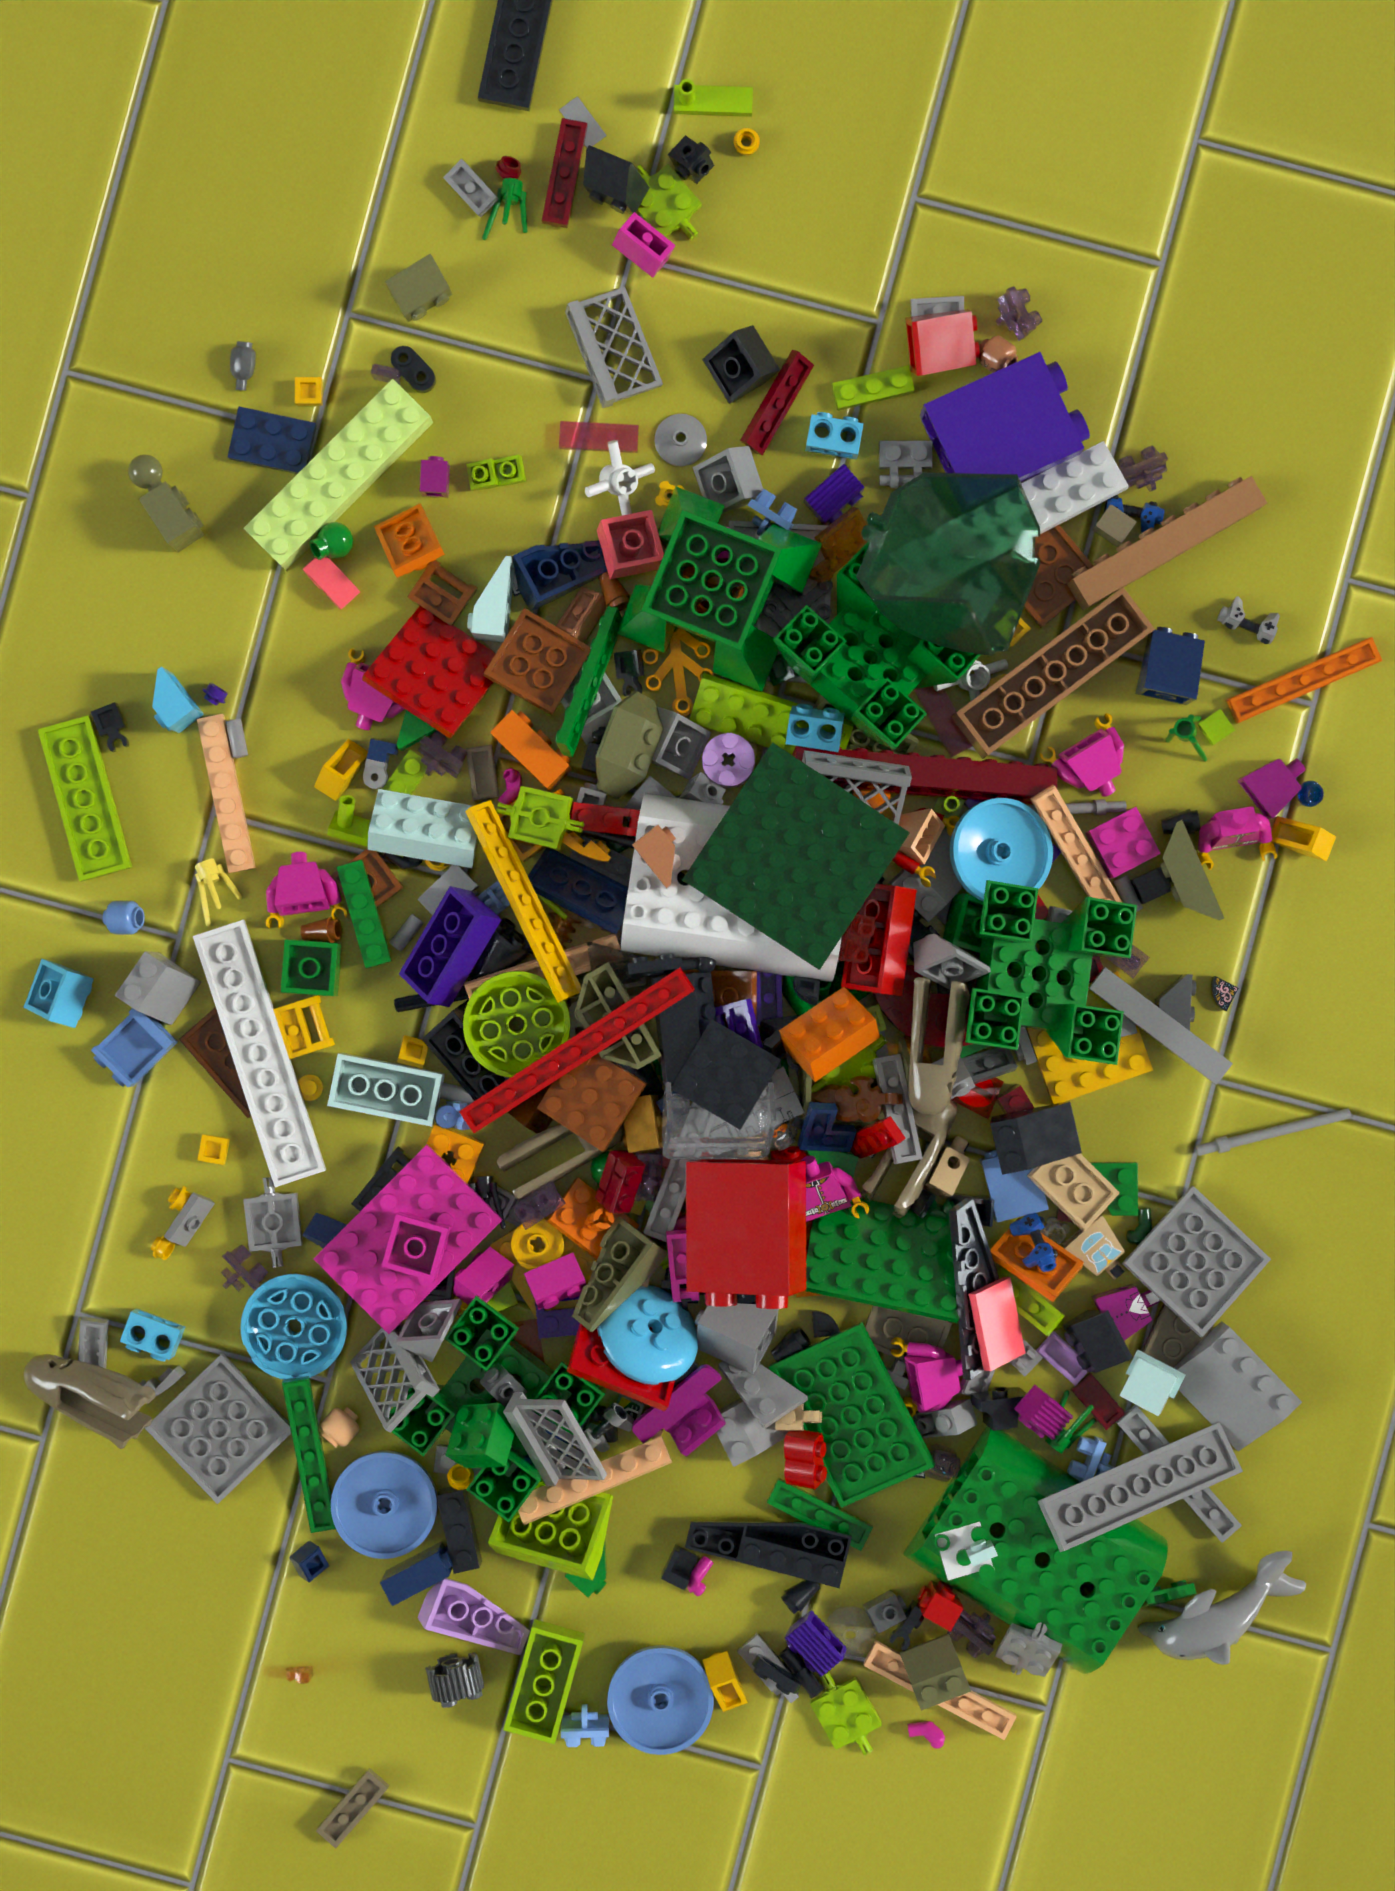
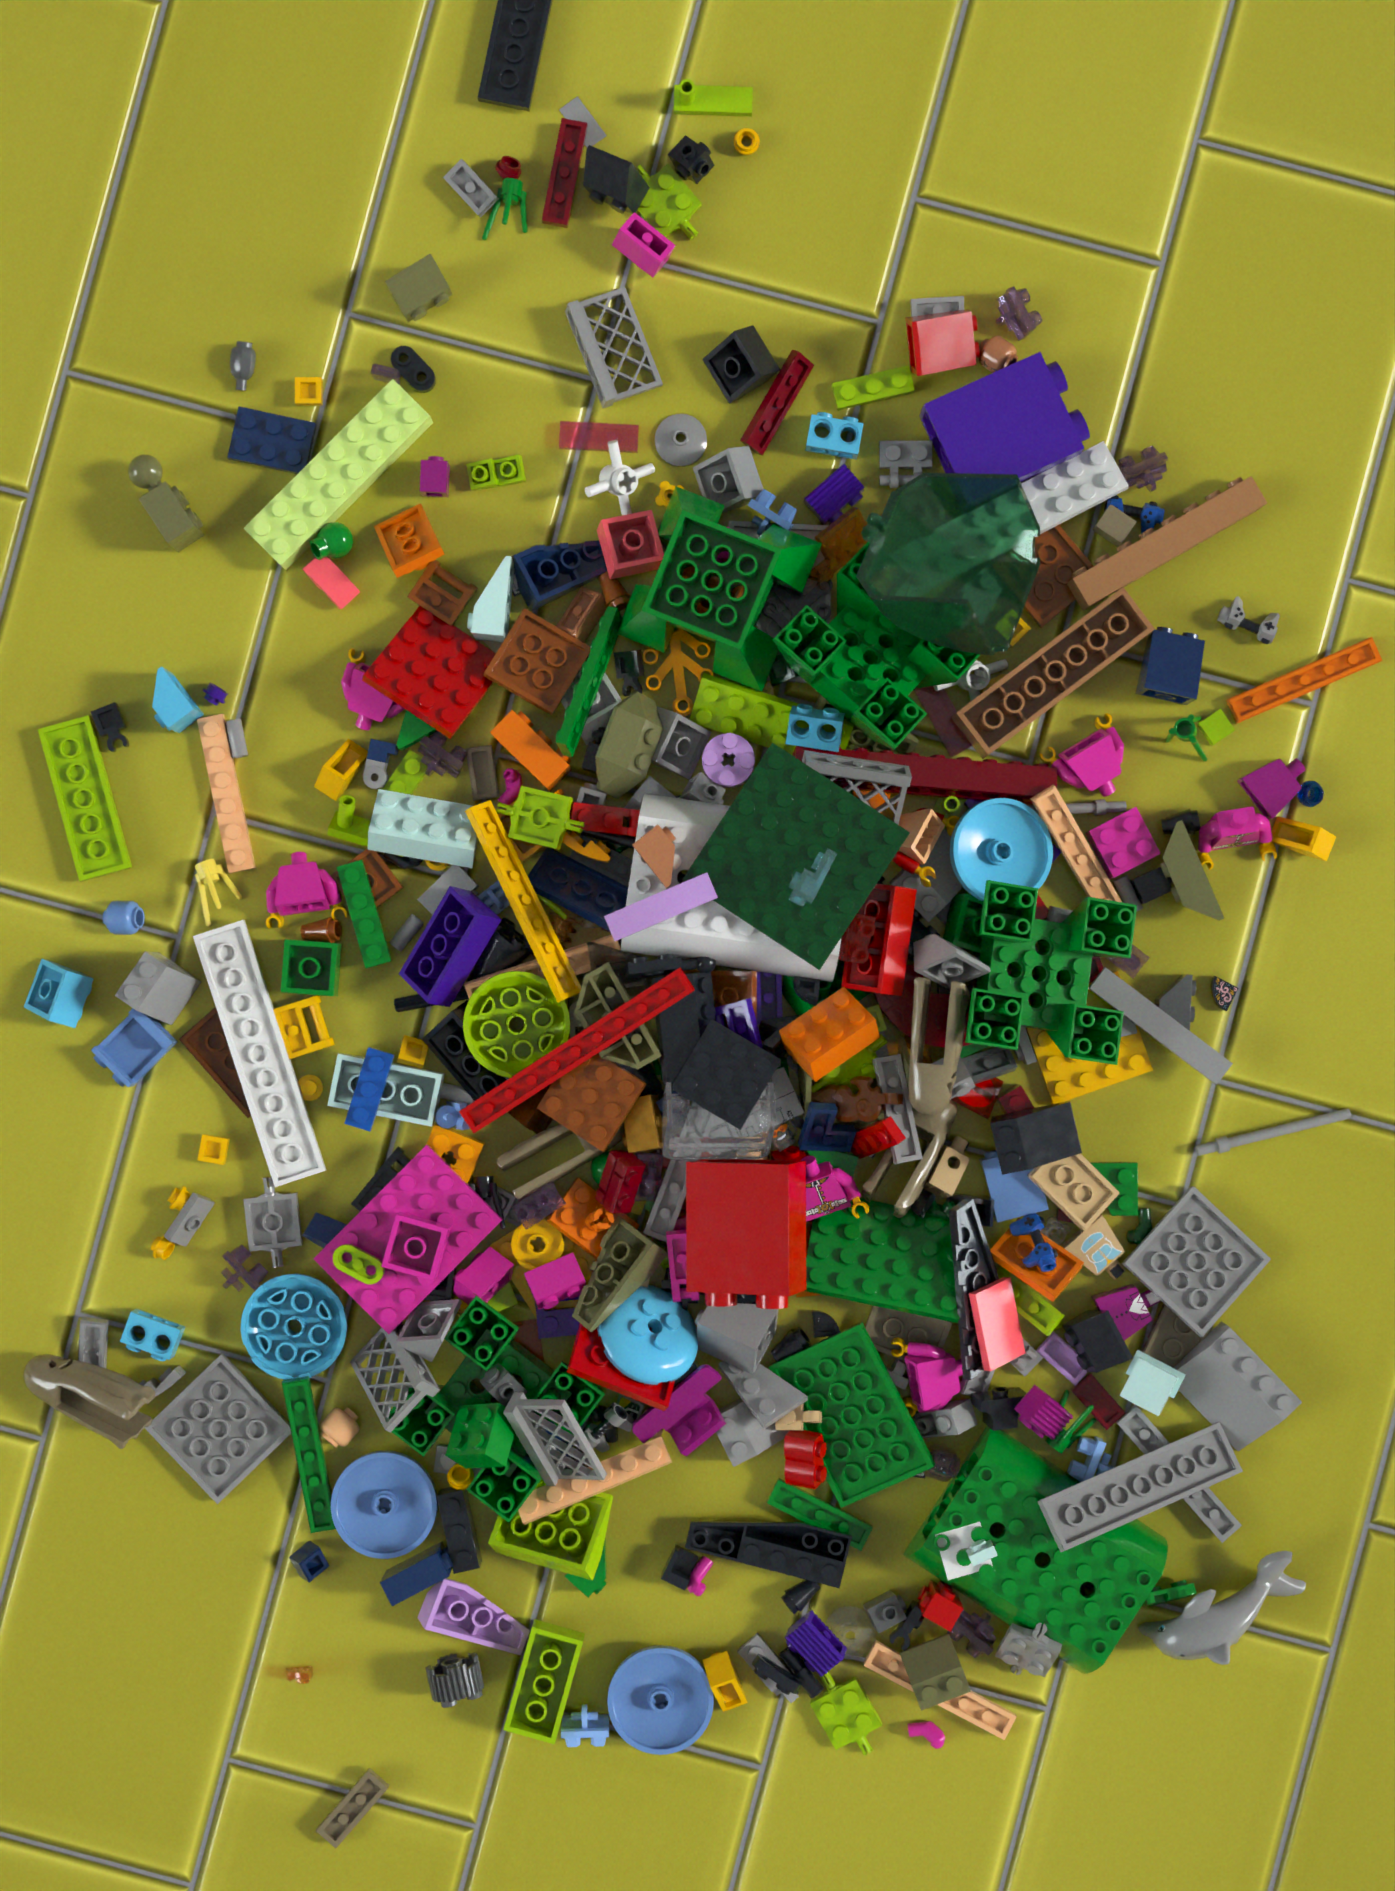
(358, 1266): none -> lime plate
(369, 1089): none -> blue plate
(660, 906): none -> lavender slope
(807, 884): none -> clear light blue plate

